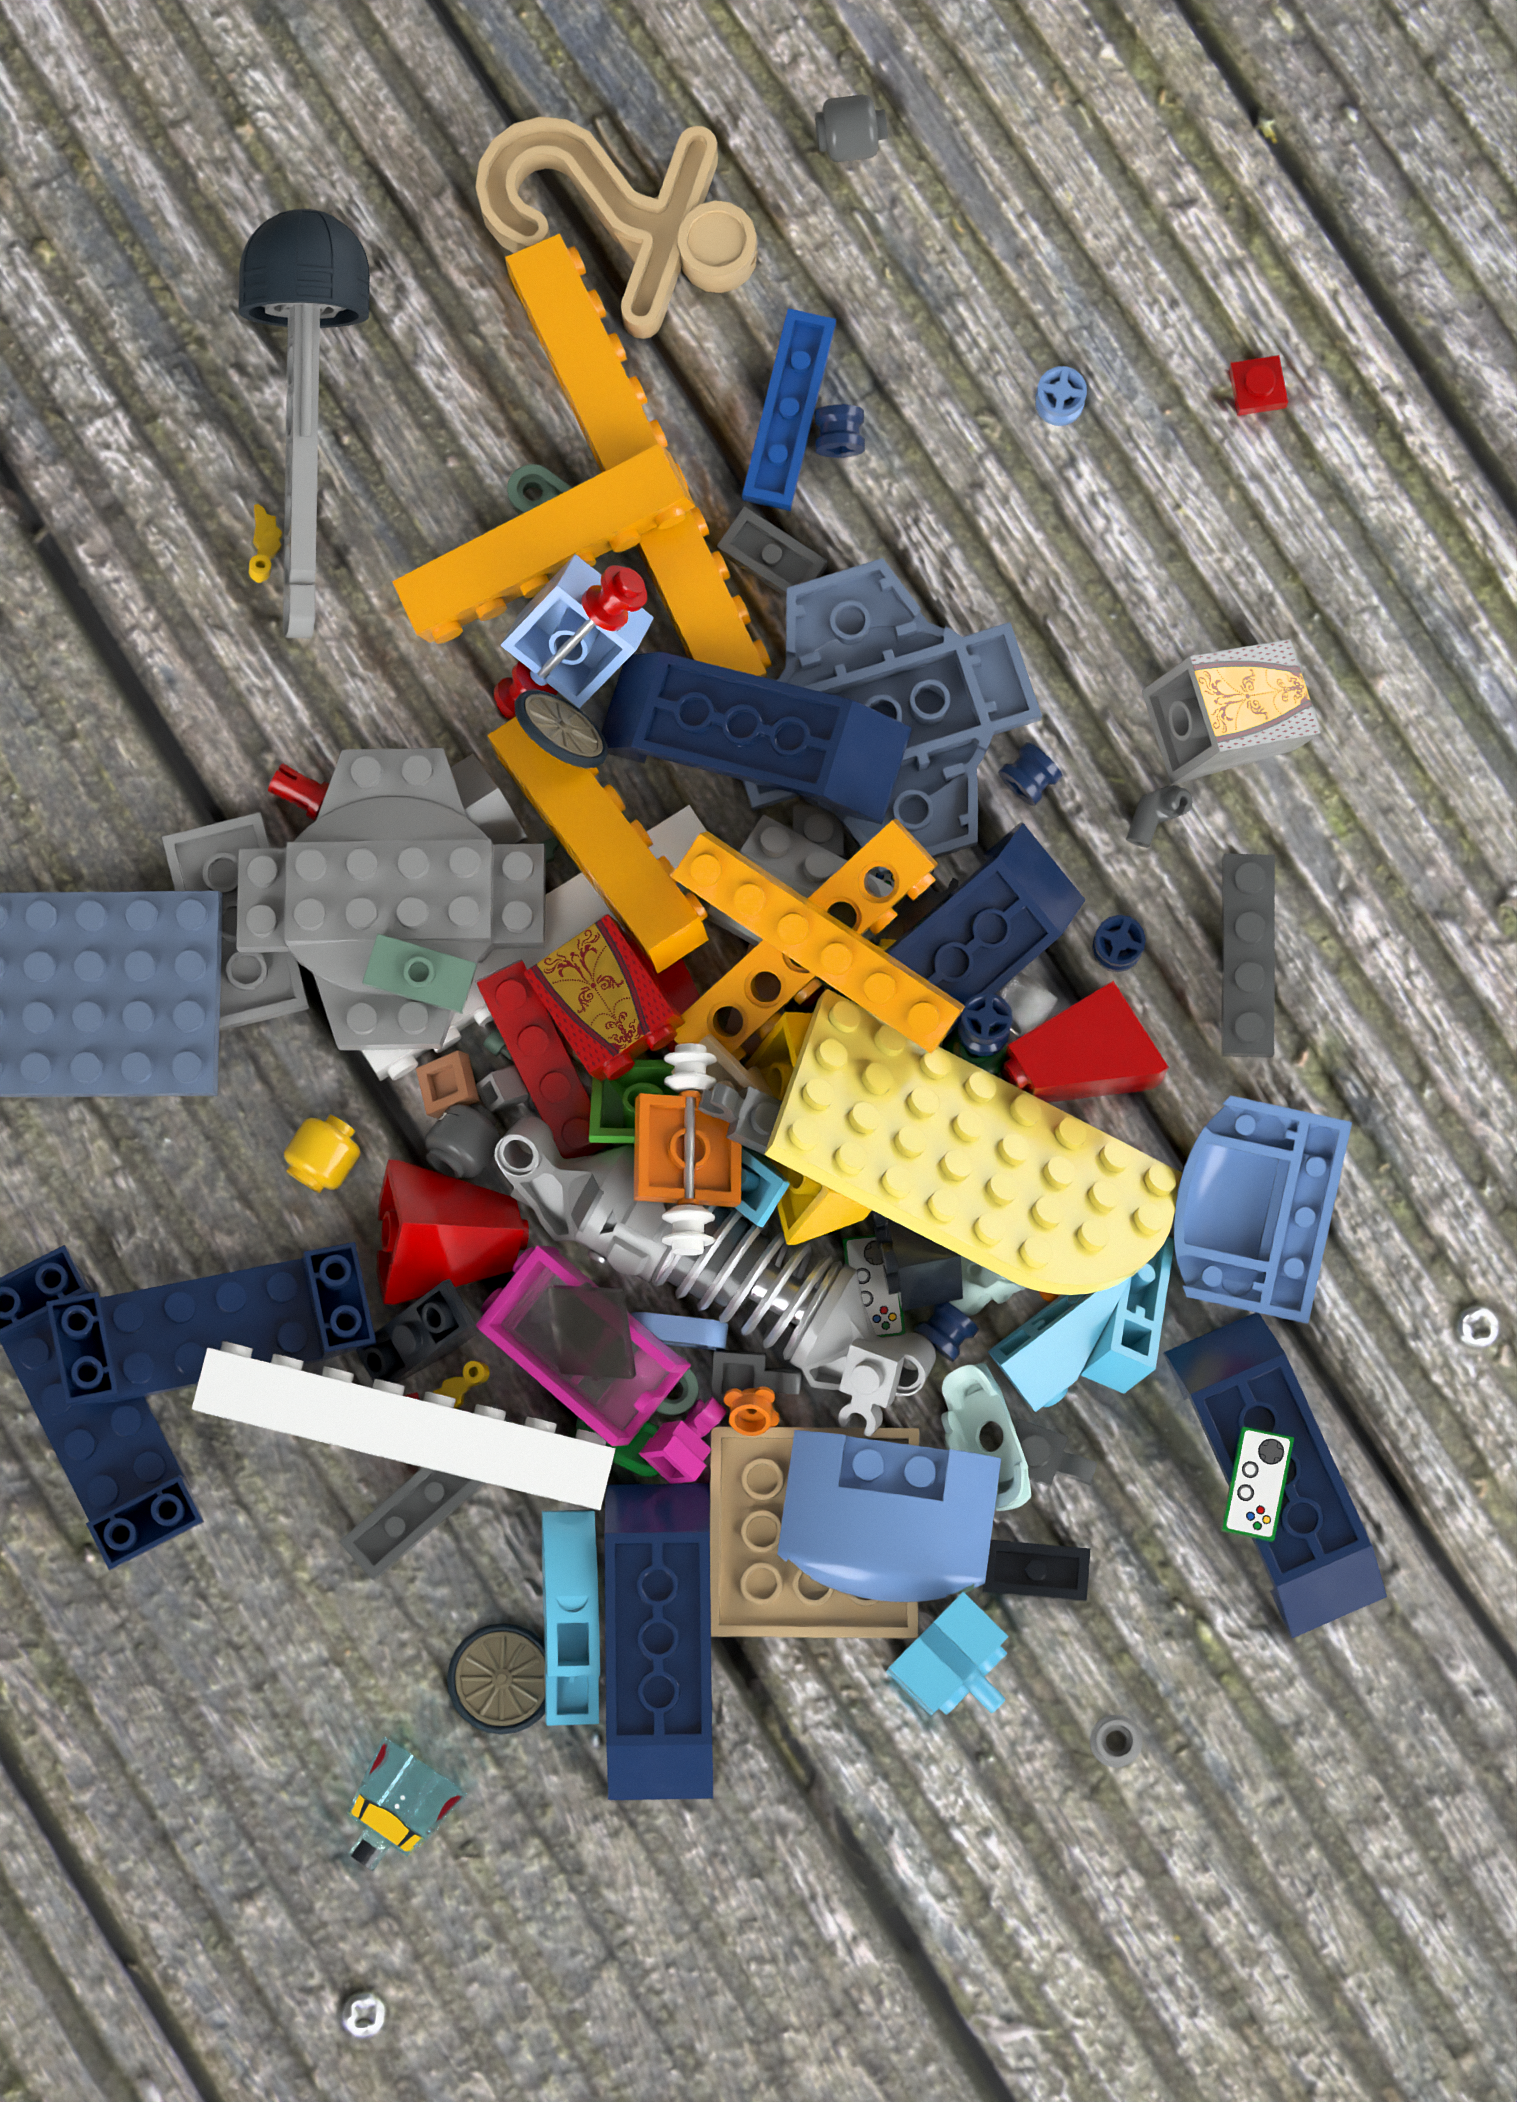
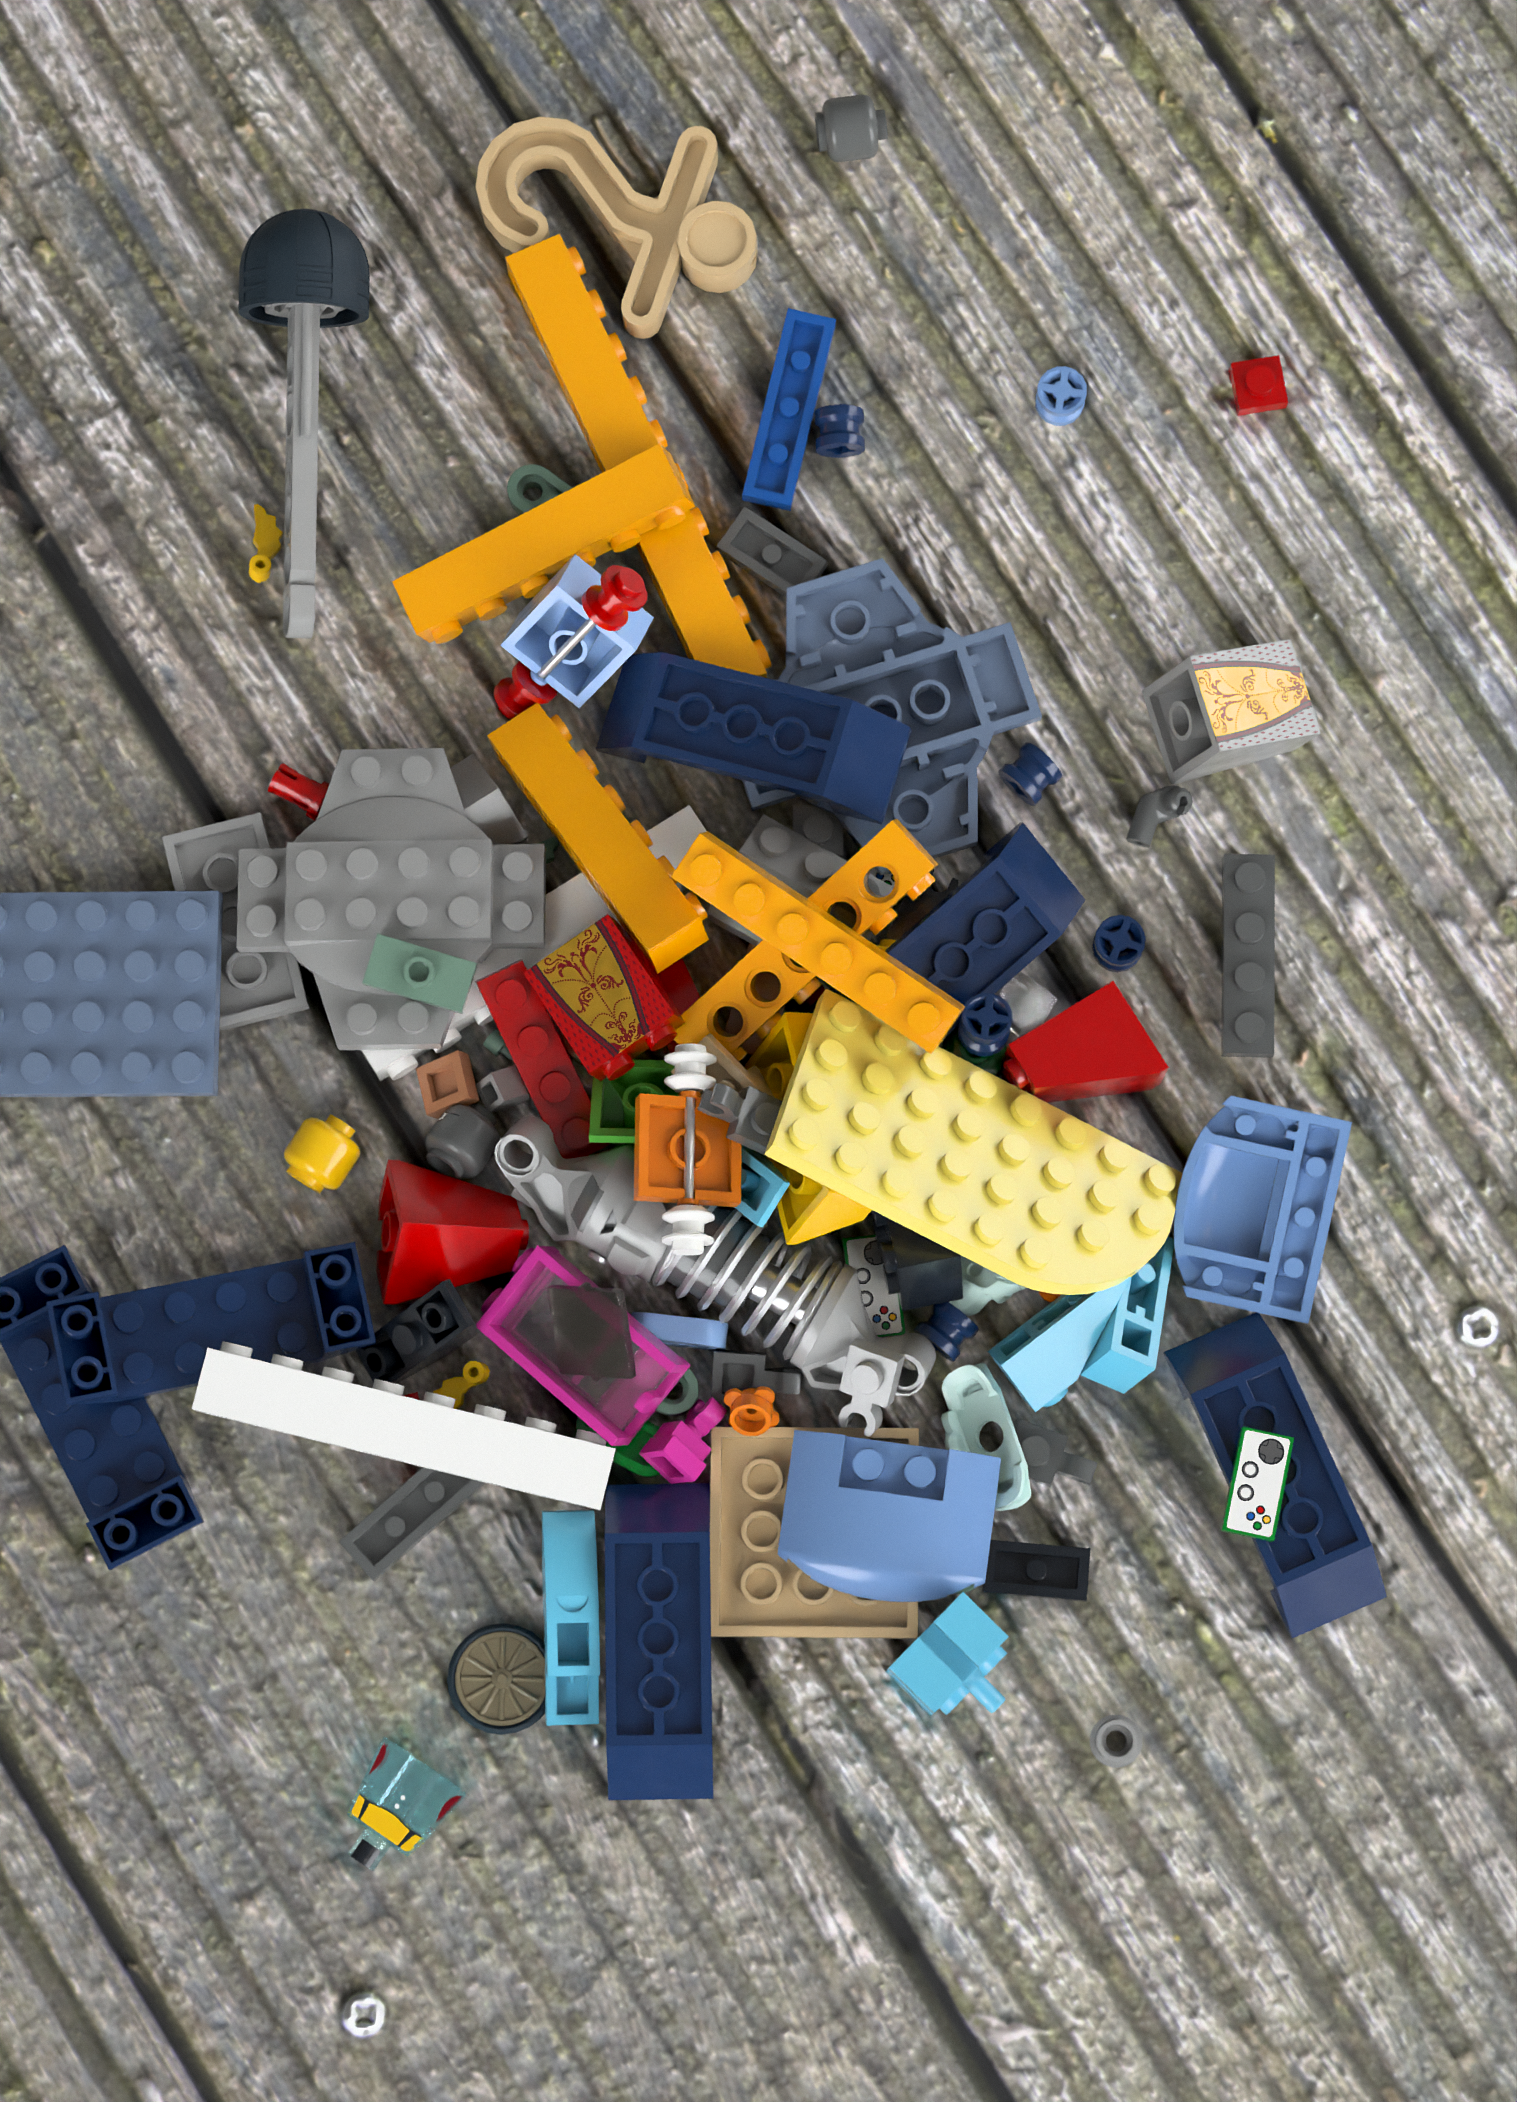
(561, 729): dark tan wheel -> none

